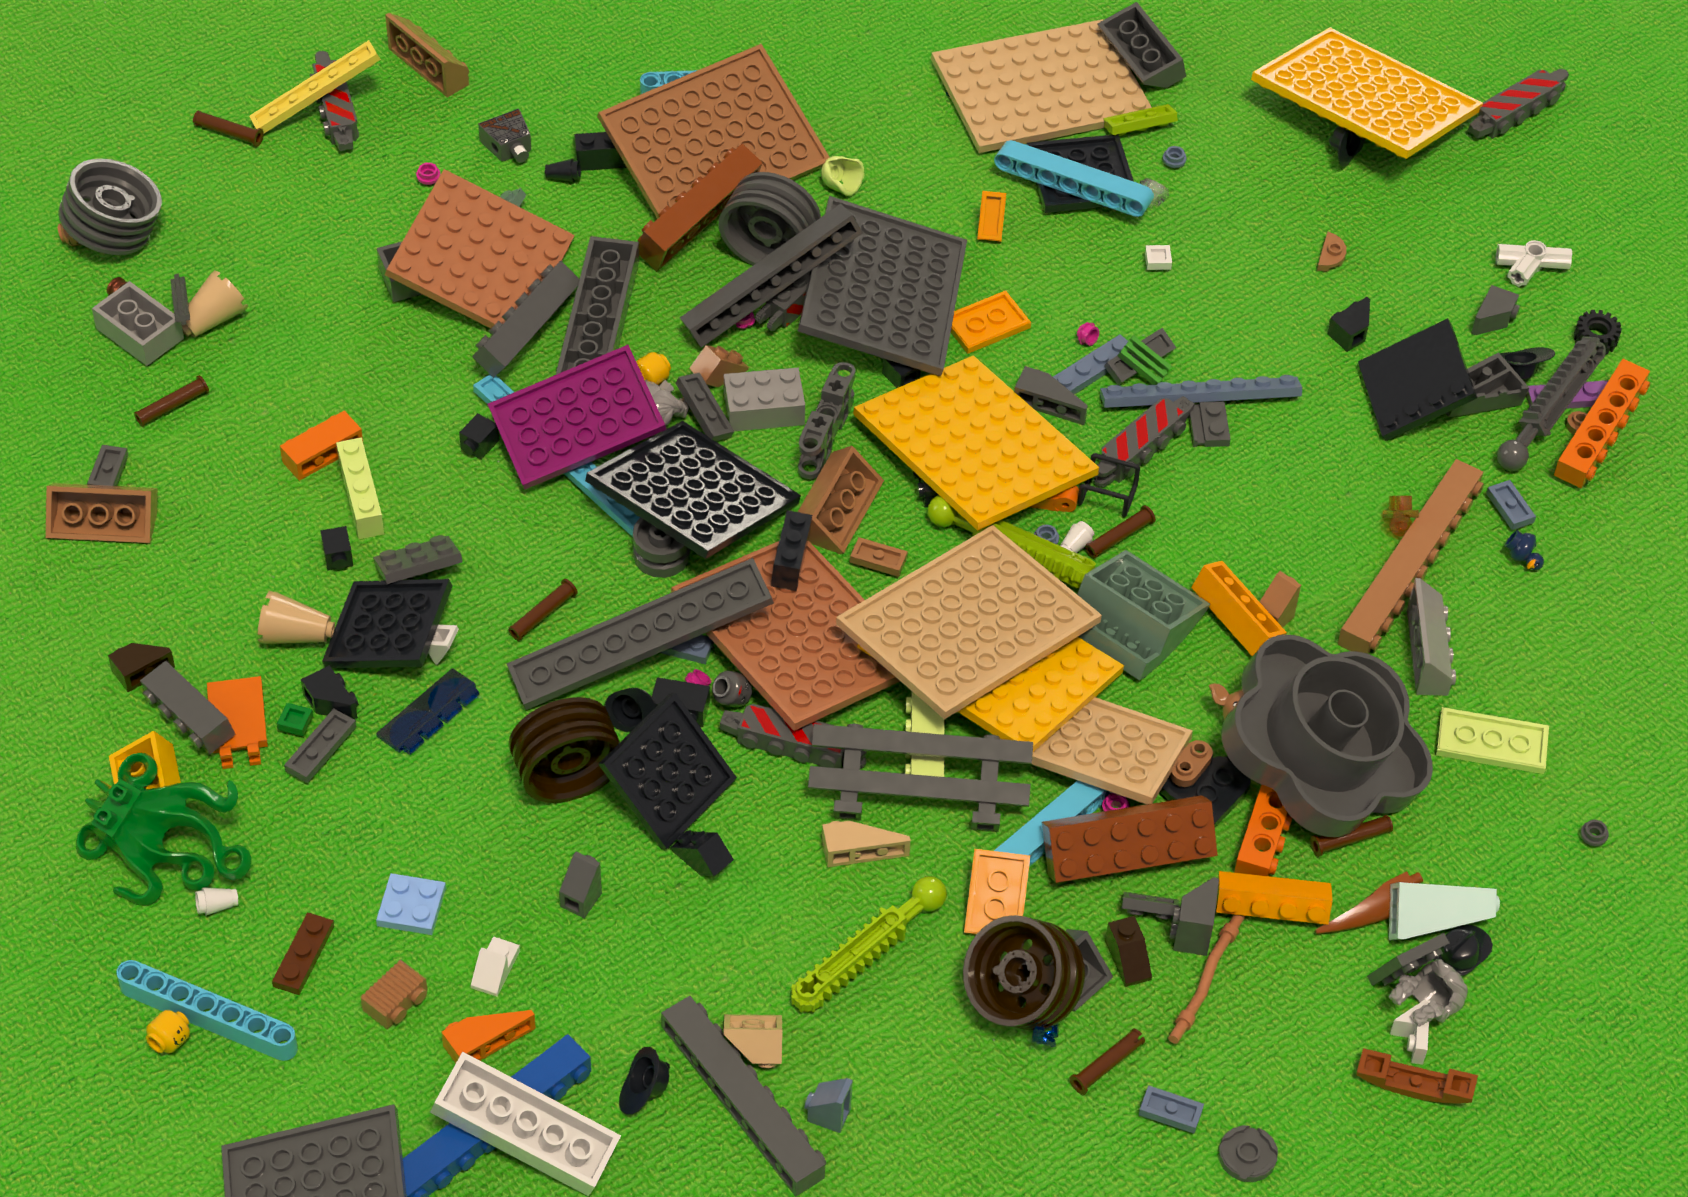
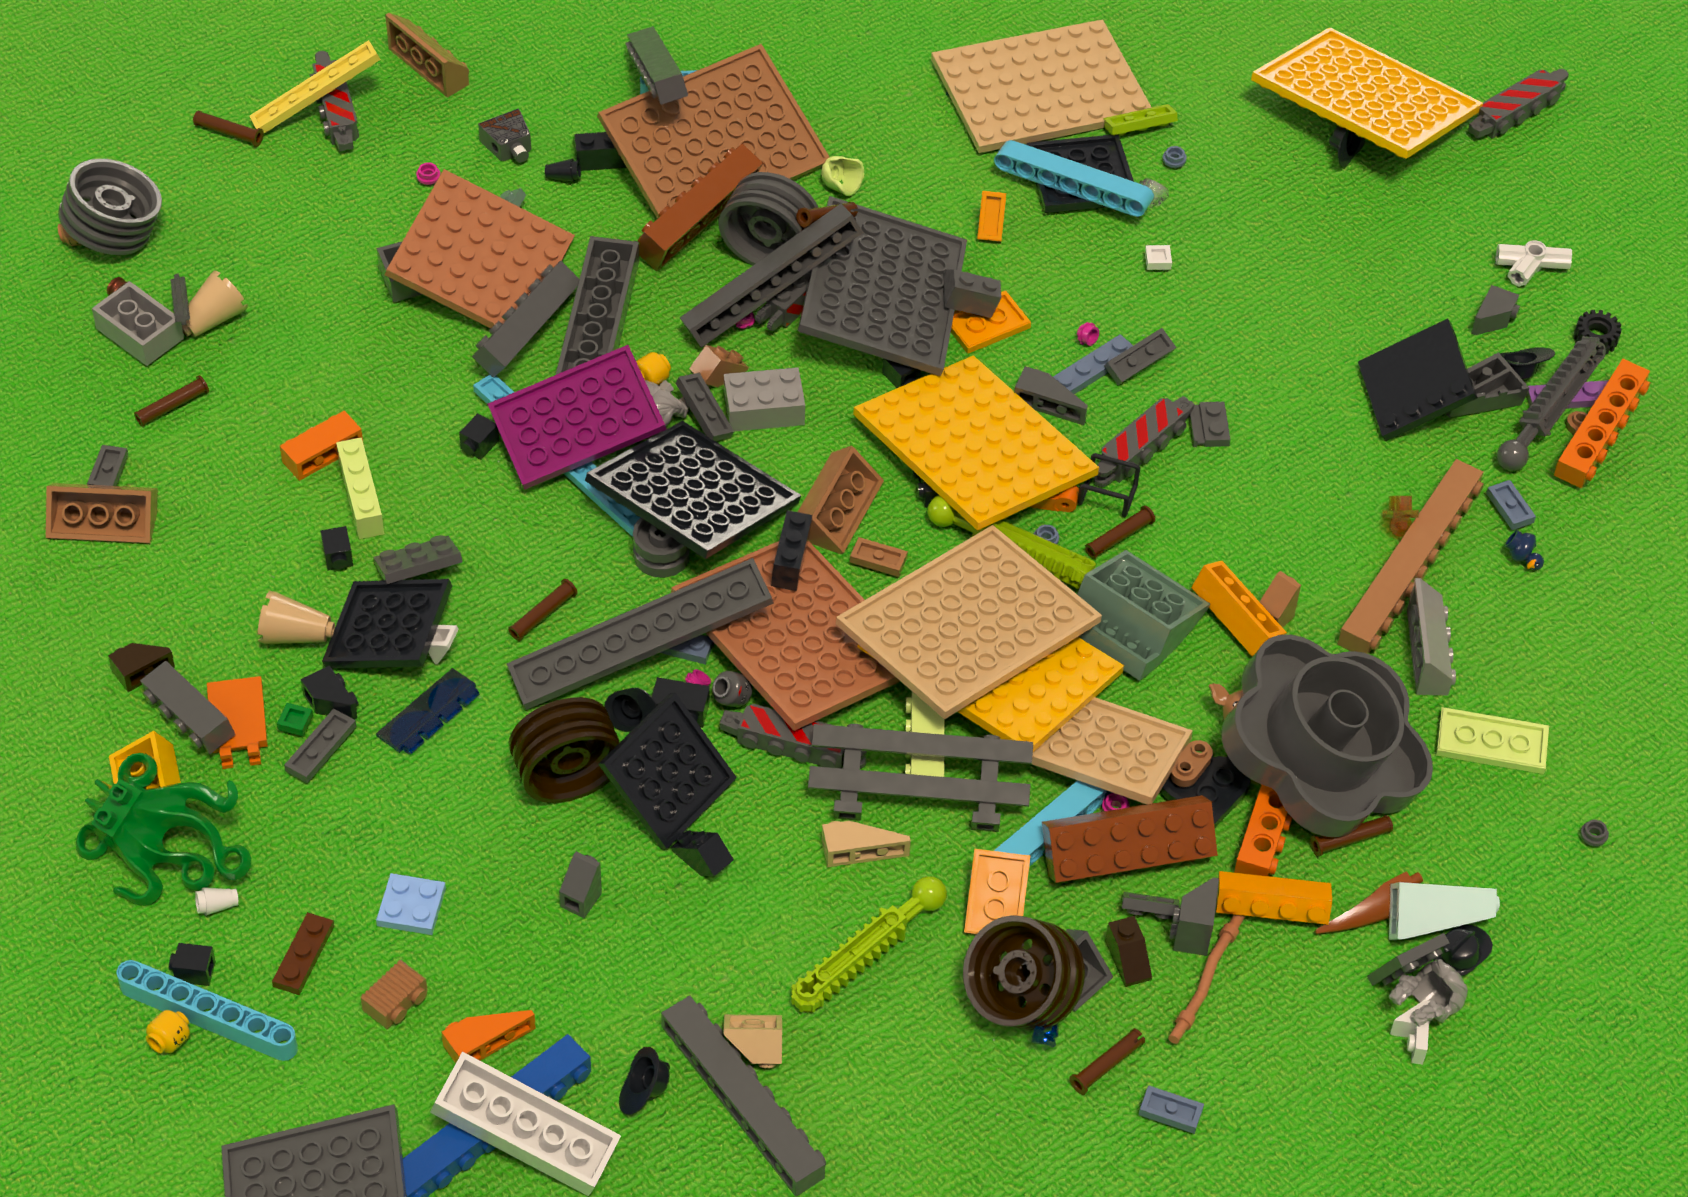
(193, 963): none -> black brick
(494, 966): white slope -> none
(656, 65): none -> brick
(806, 216): none -> reddish brown pin
(823, 424): dark grey piece -> none
(830, 1104): slope -> none
(971, 292): none -> dark grey slope
(1078, 537): white cone -> none
(1143, 47): dark grey slope -> none
(1147, 358): bright green tile -> none
(1207, 391): sand blue plate -> none
(1248, 1153): dark grey tile -> none
(1333, 252): medium nougat plate -> none
(1350, 325): black slope -> none
(1414, 1081): dark orange slope -> none

